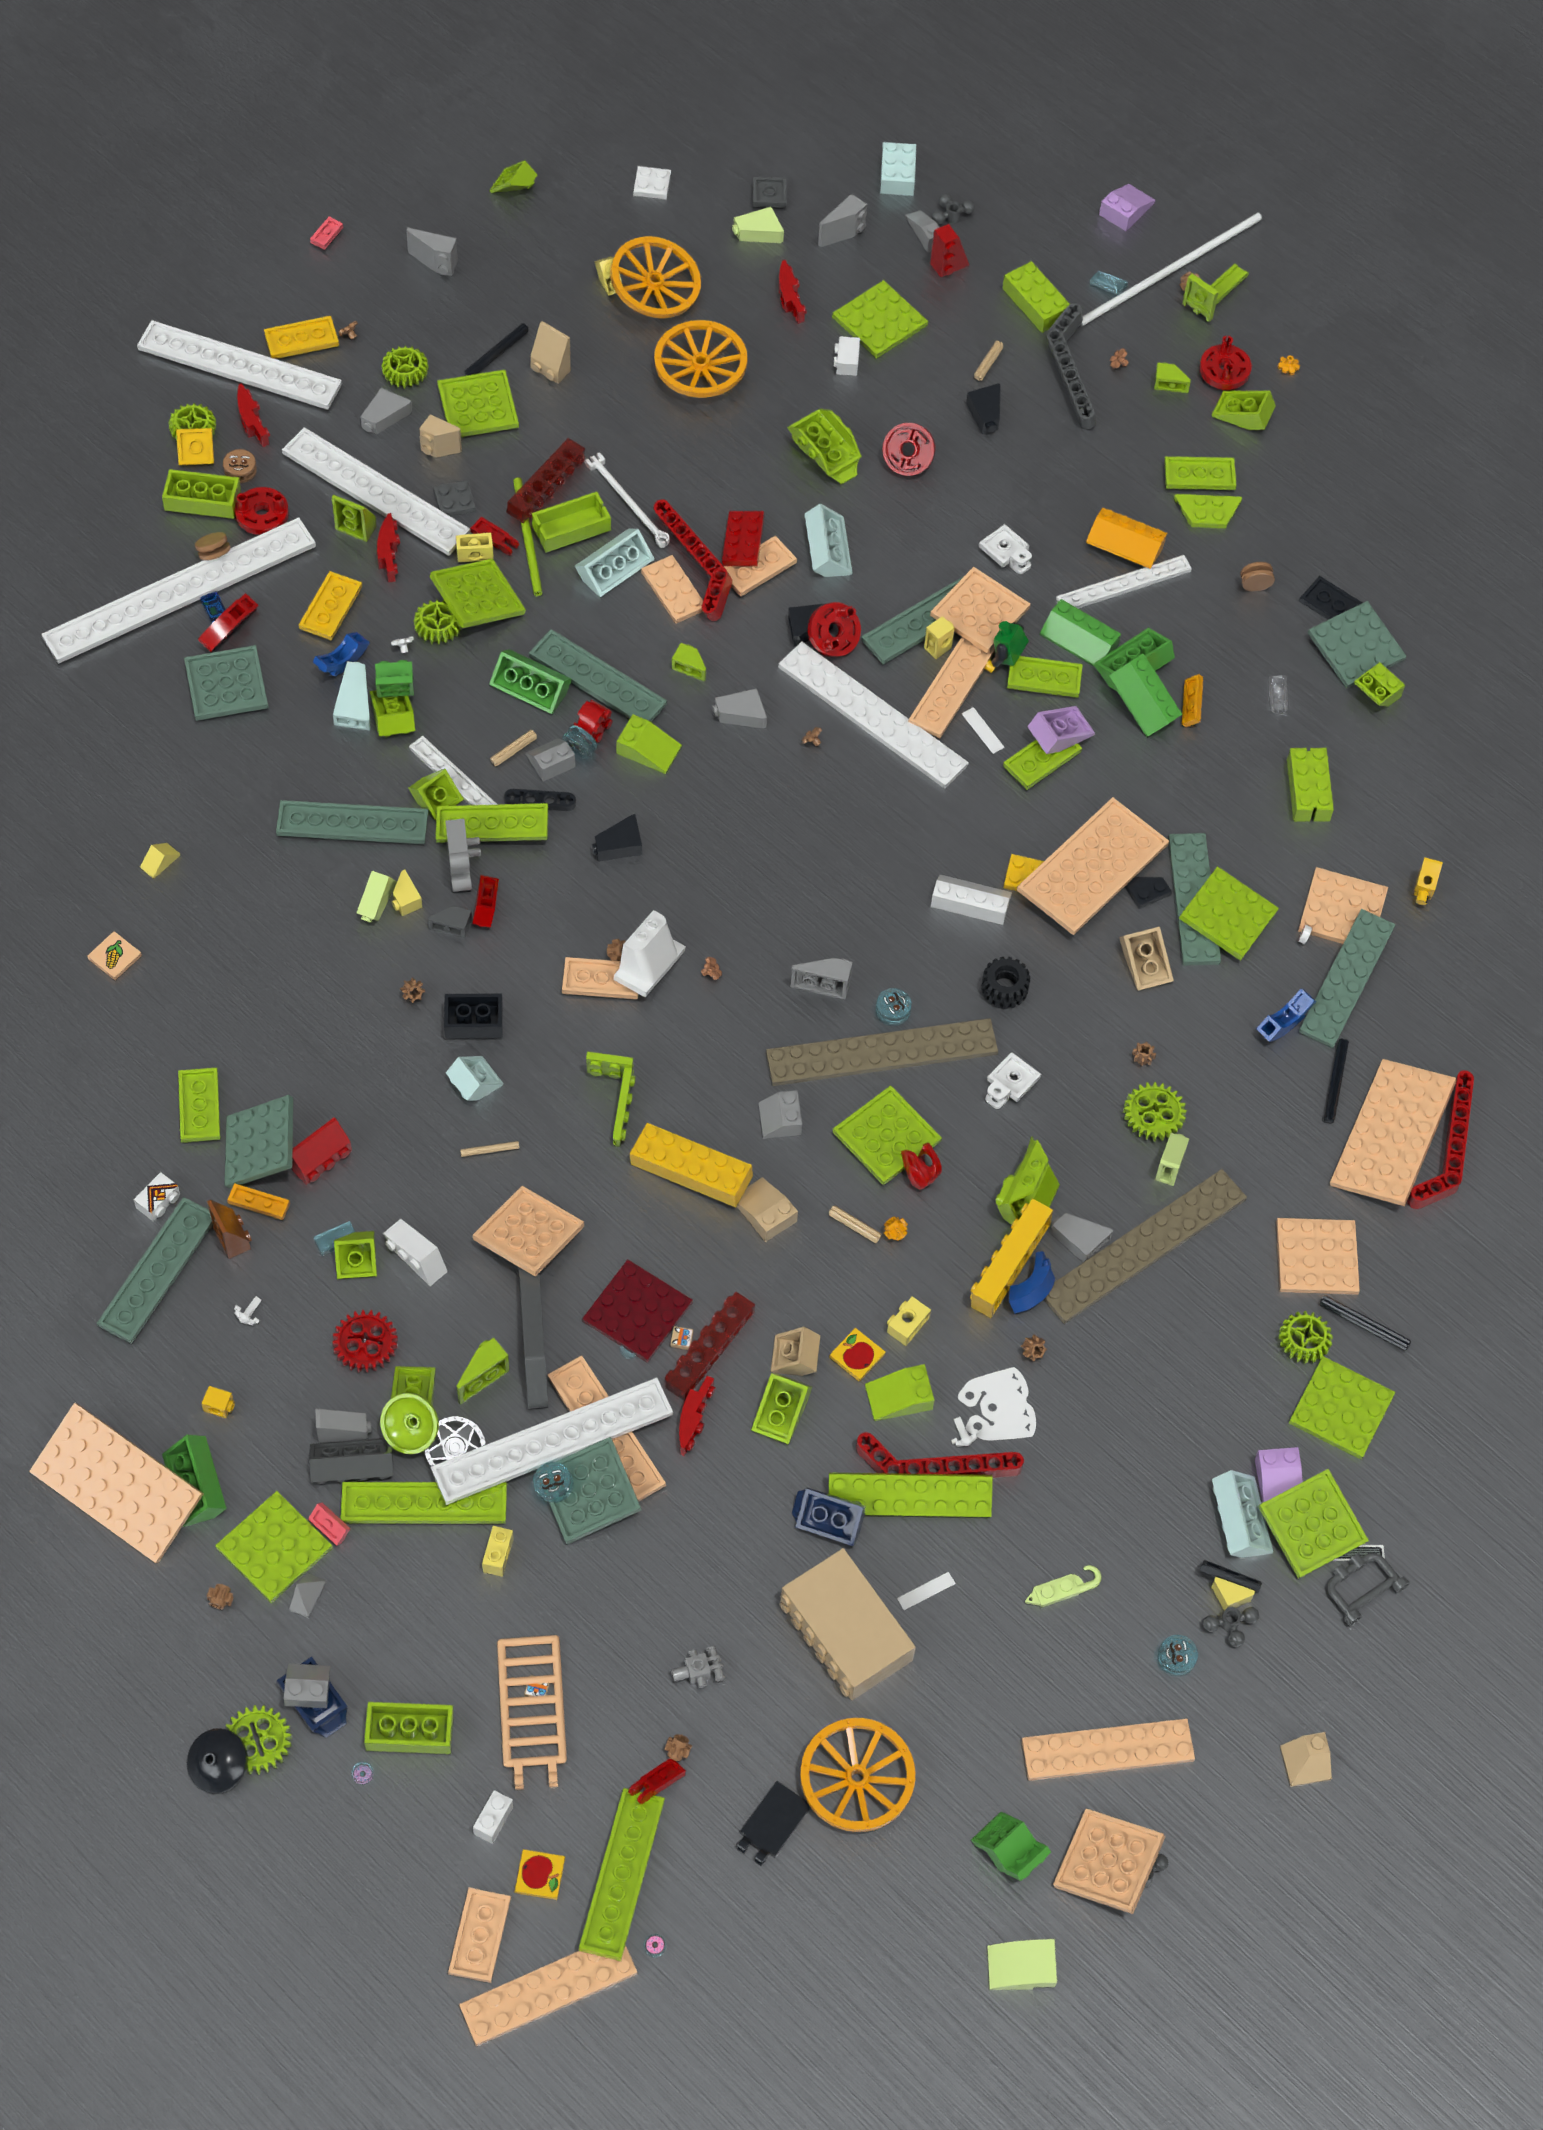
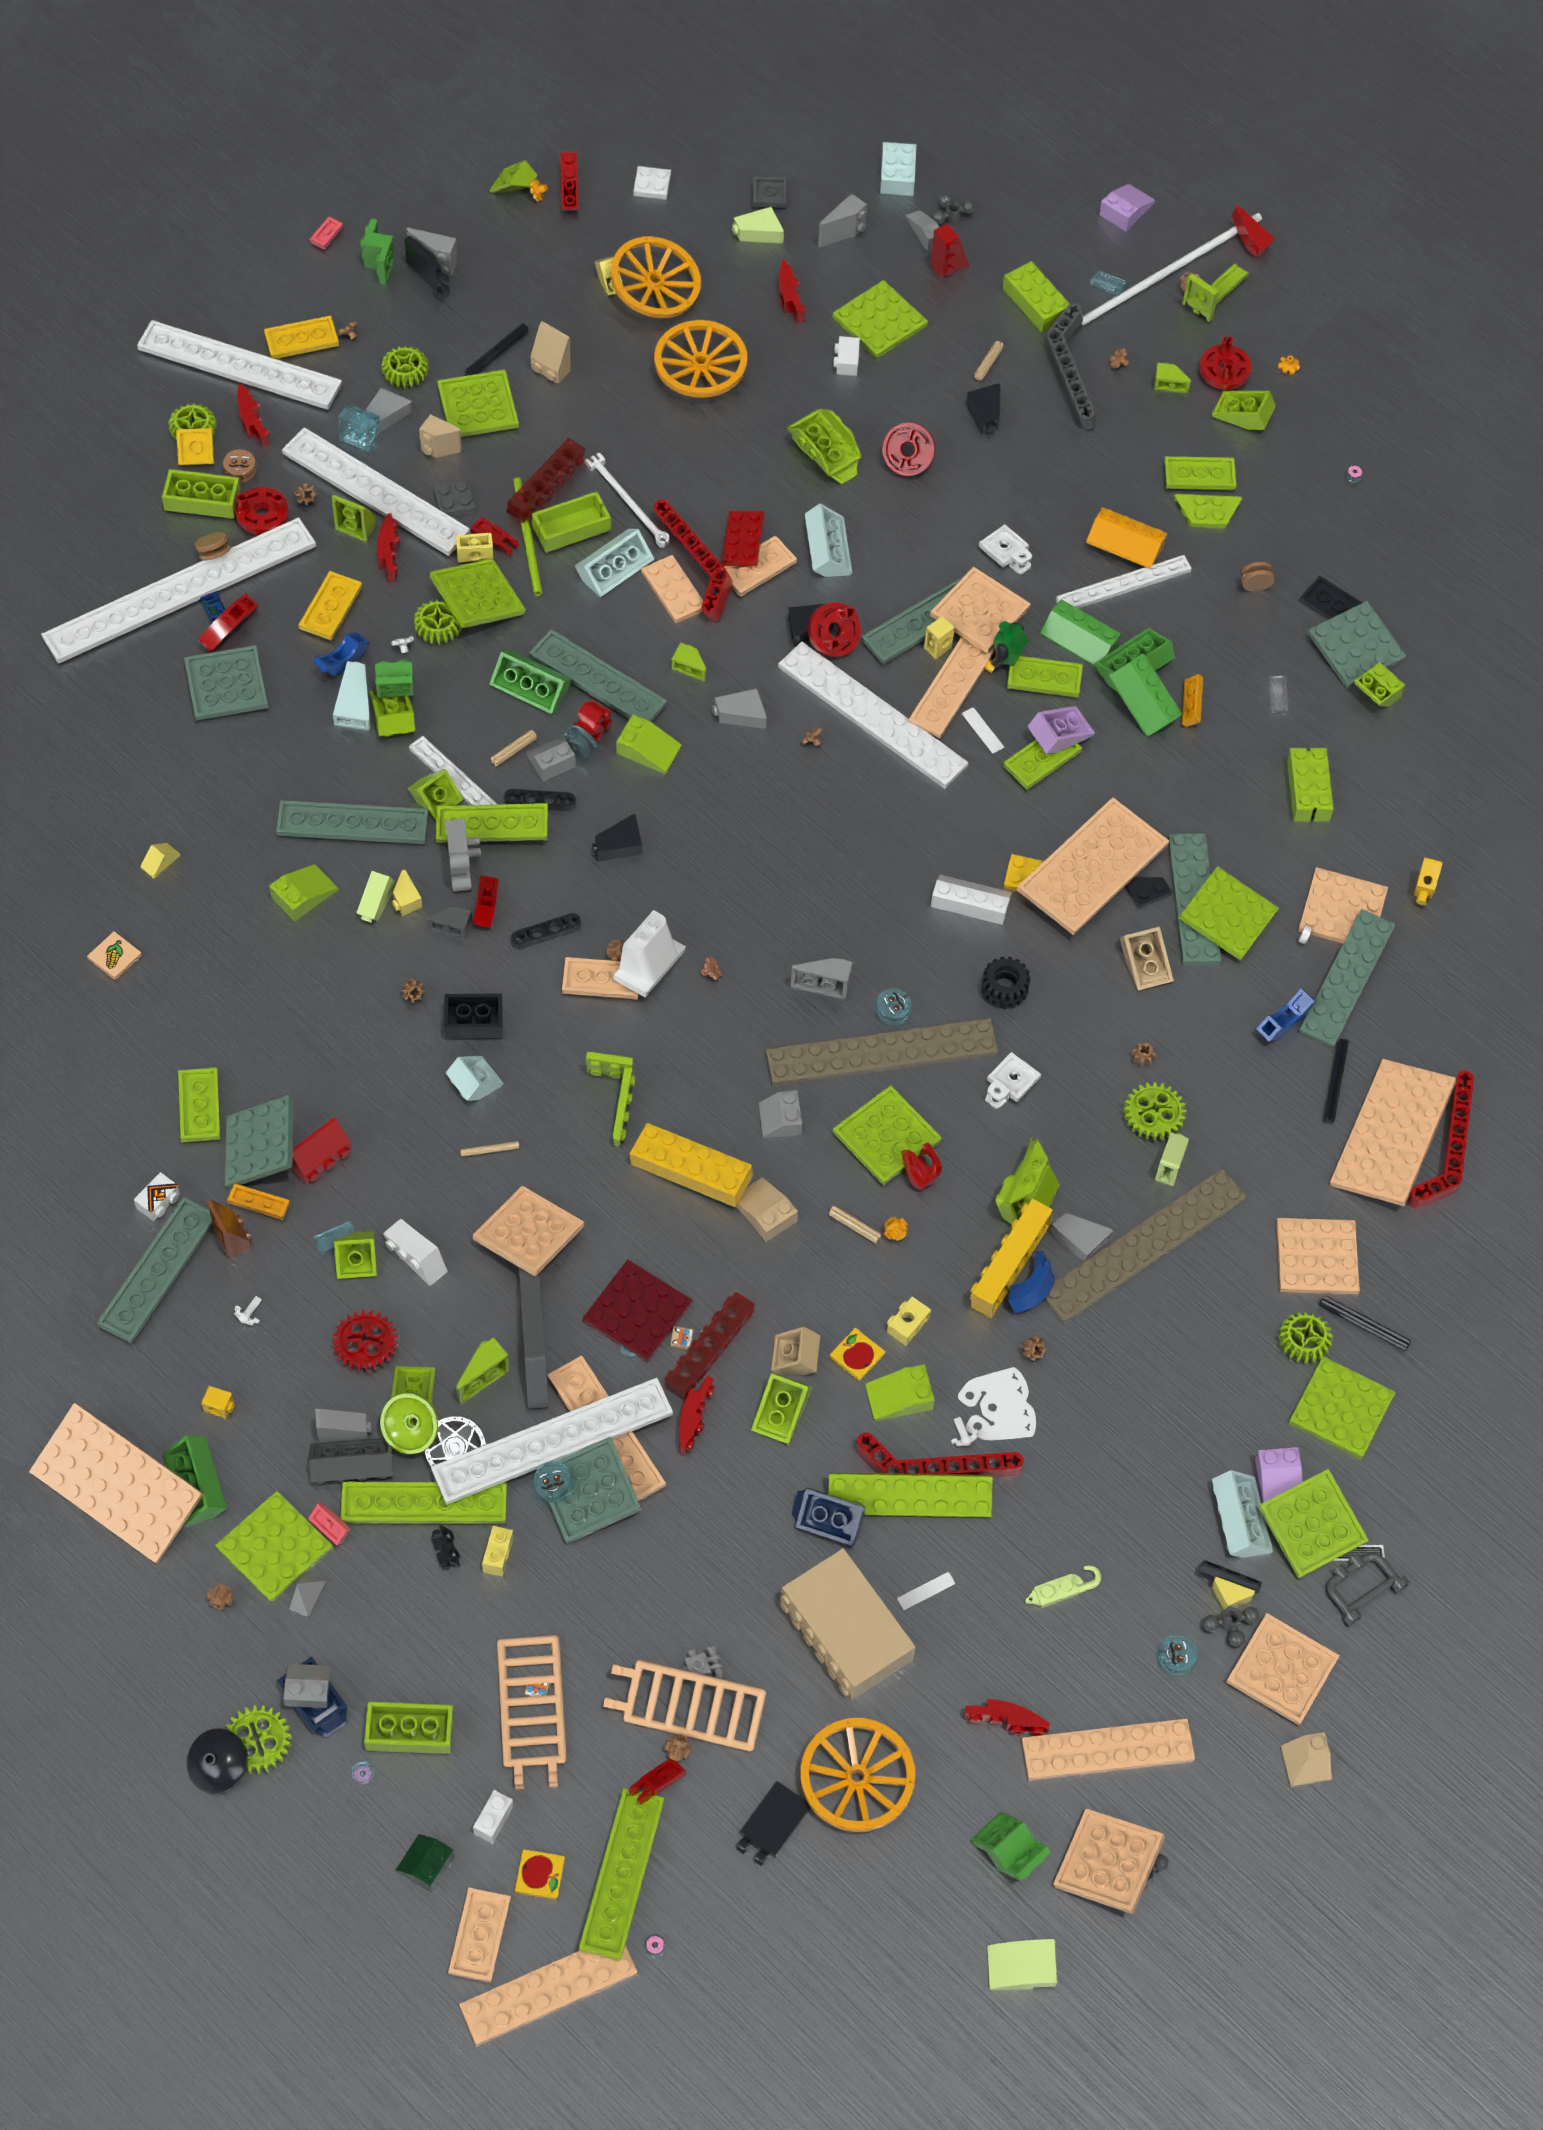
(301, 496): none -> medium nougat gear
(301, 890): none -> lime slope
(358, 427): none -> clear light blue slope
(377, 251): none -> bright green bracket
(426, 266): none -> black tile
(426, 1862): none -> dark green slope
(444, 1539): none -> black hinge
(537, 189): none -> light orange plant
(547, 934): none -> black beam
(569, 180): none -> red slope
(700, 1680): none -> light nougat bar
(1016, 1717): none -> red slope
(1253, 235): none -> red slope
(1282, 1669): none -> light nougat plate
(1354, 473): none -> tile

